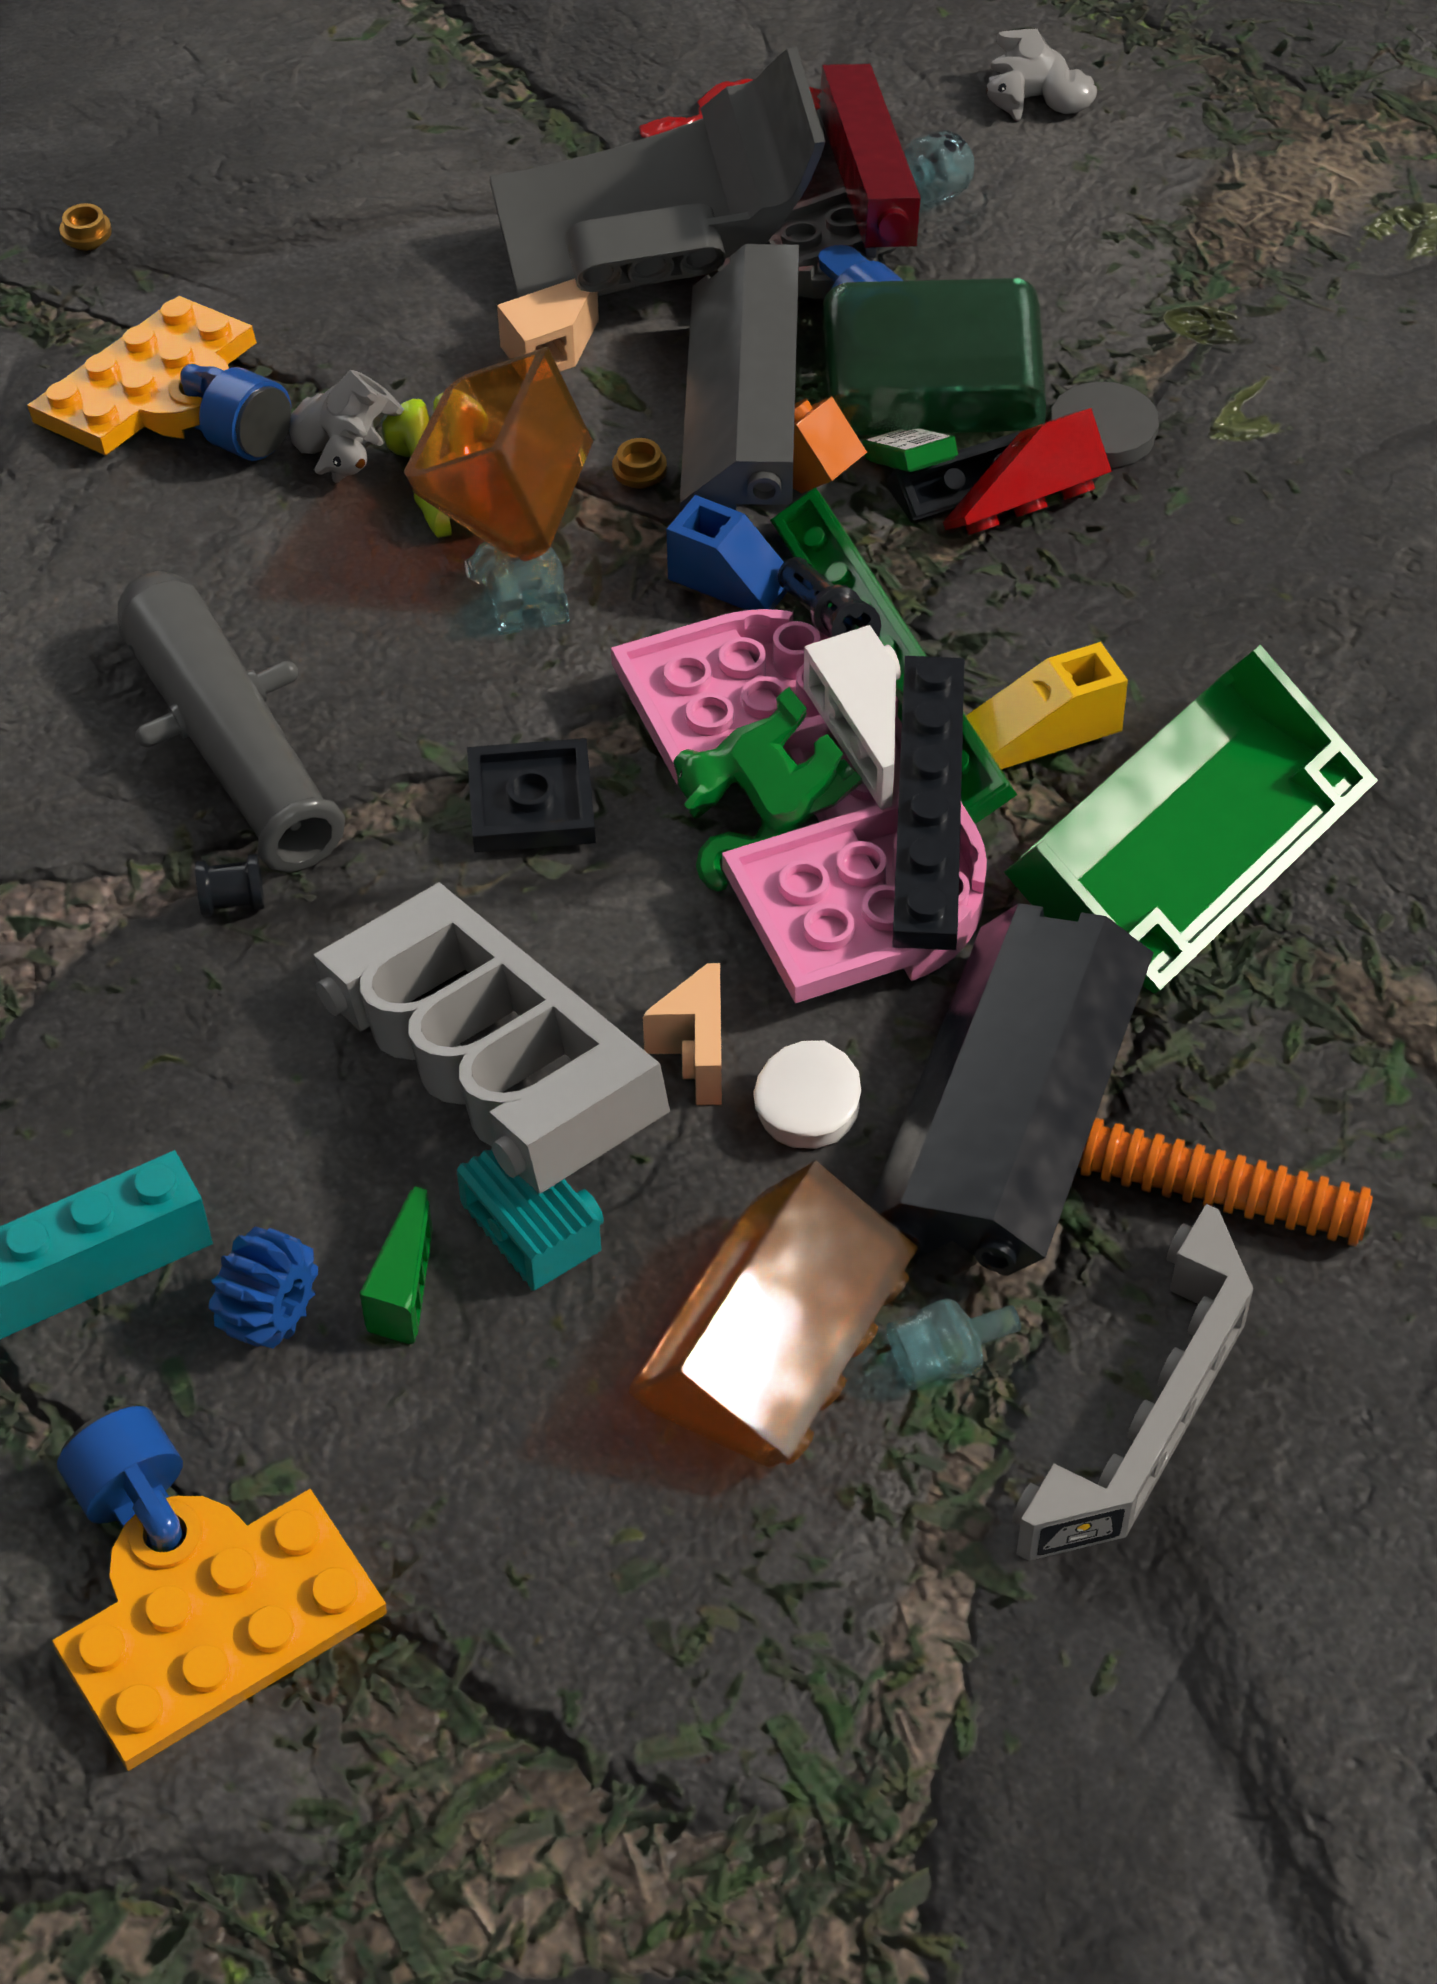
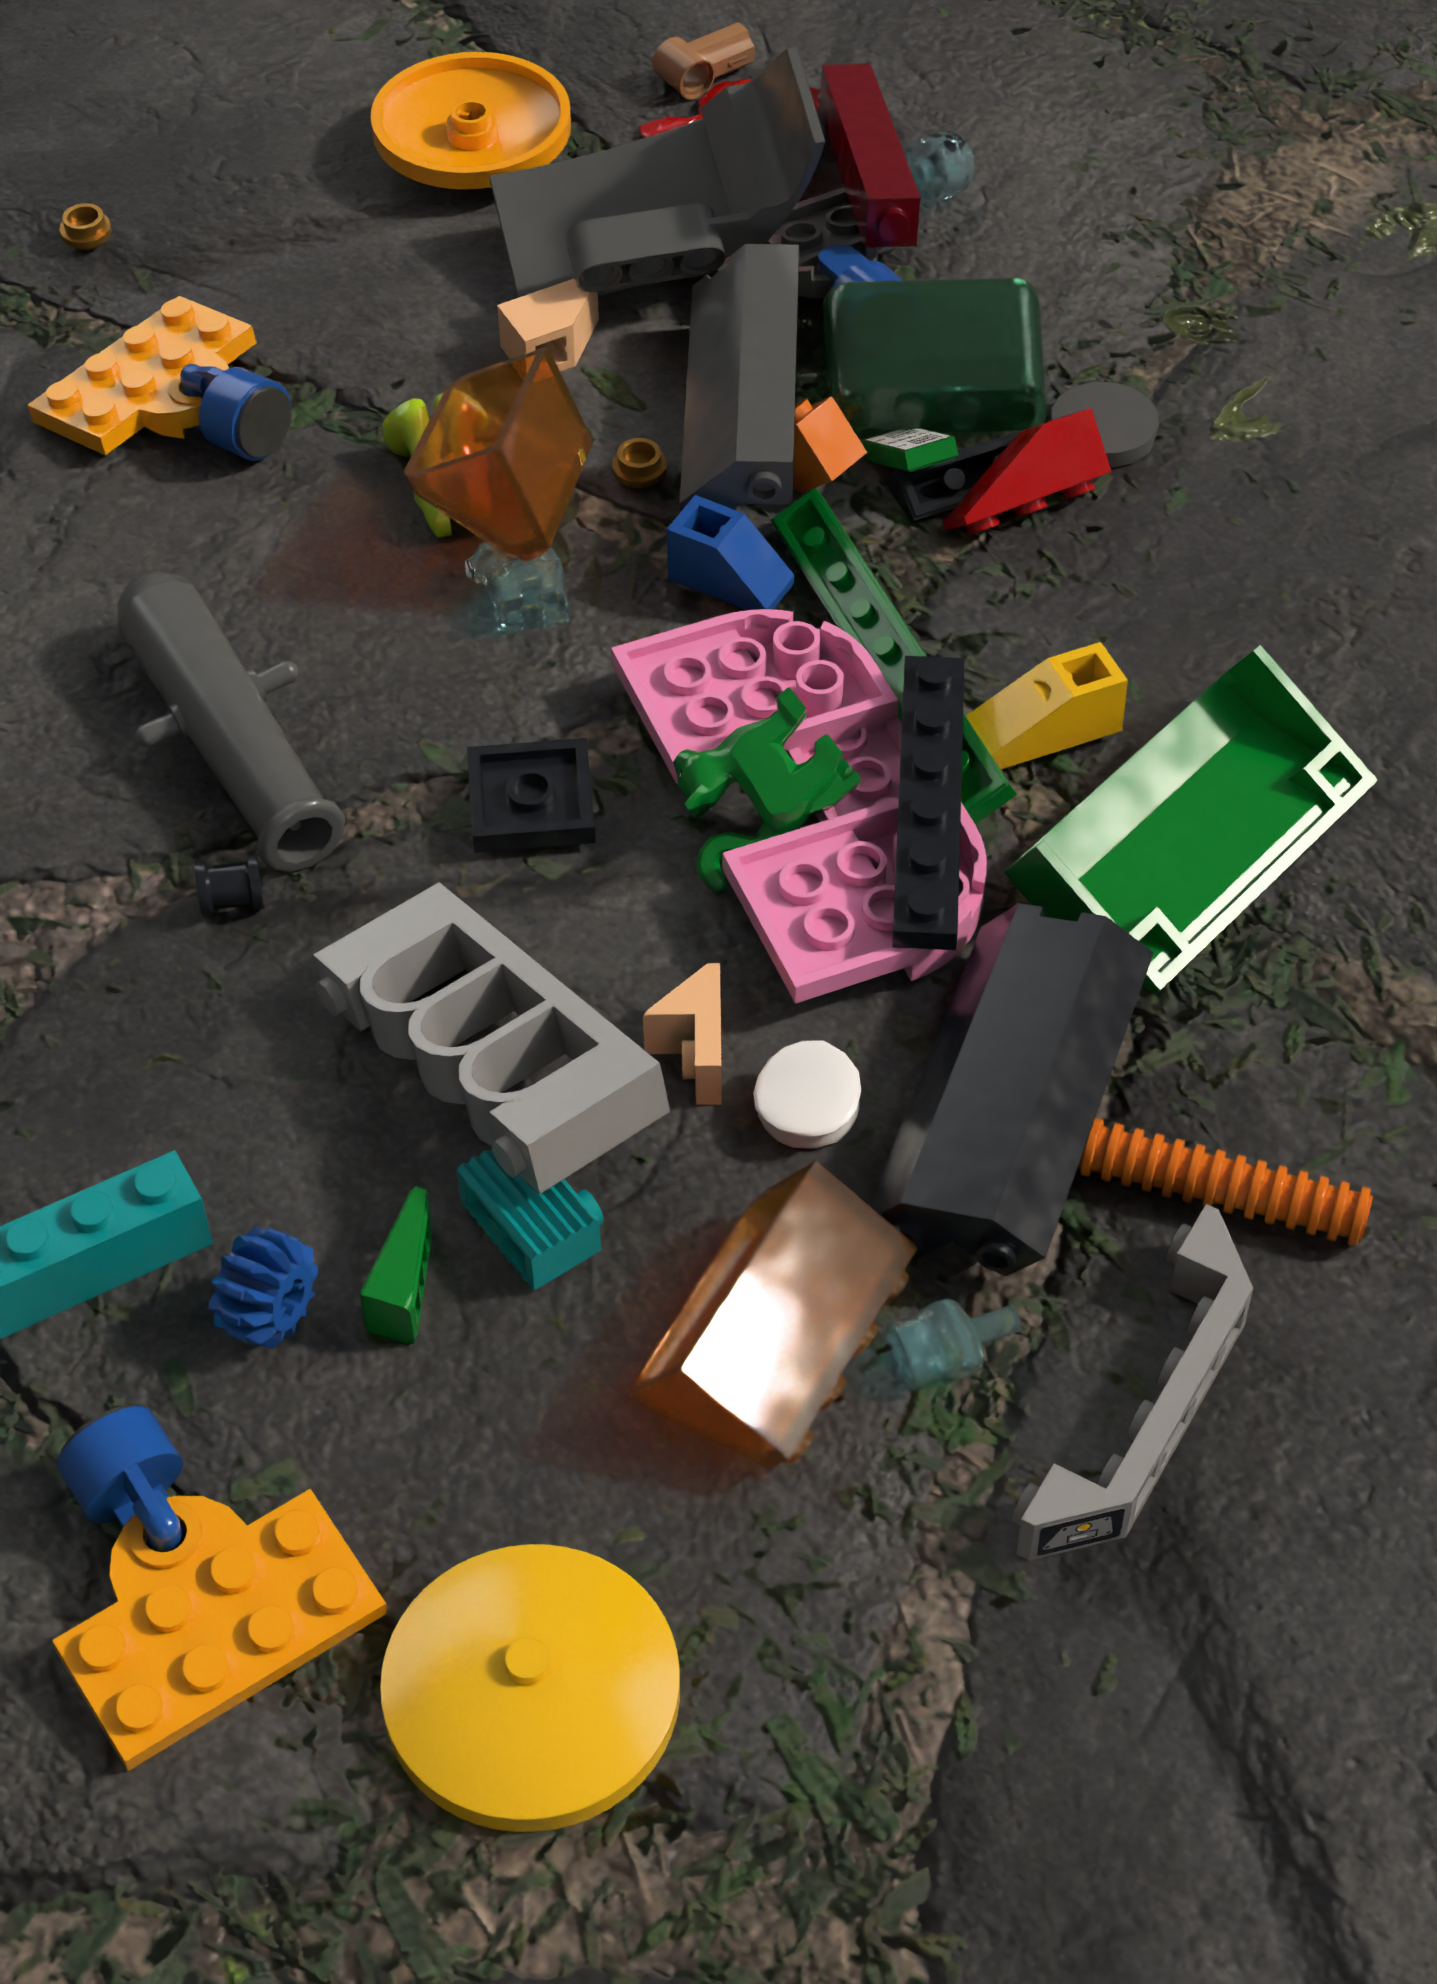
(342, 423): light grey animal -> none
(470, 119): none -> light orange dish
(530, 1688): none -> yellow dish
(695, 64): none -> medium nougat piece
(817, 592): black pin -> none
(855, 692): white slope -> none
(1036, 70): light grey animal -> none

